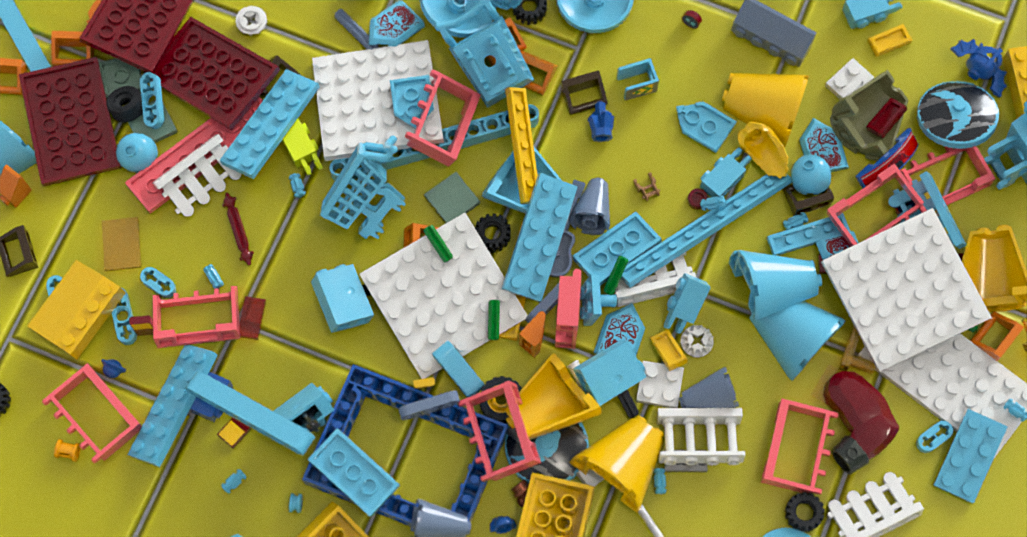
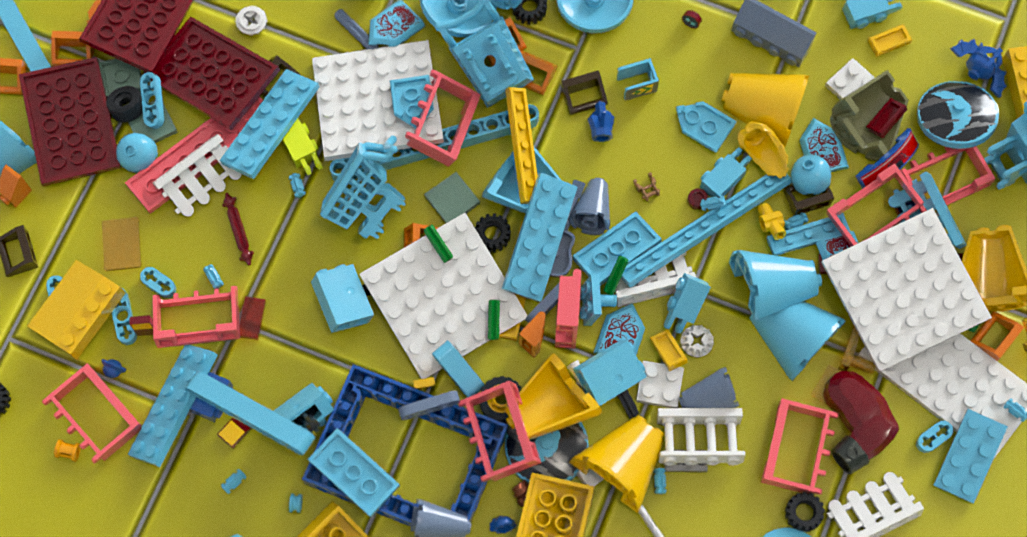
(771, 221): none -> yellow axle

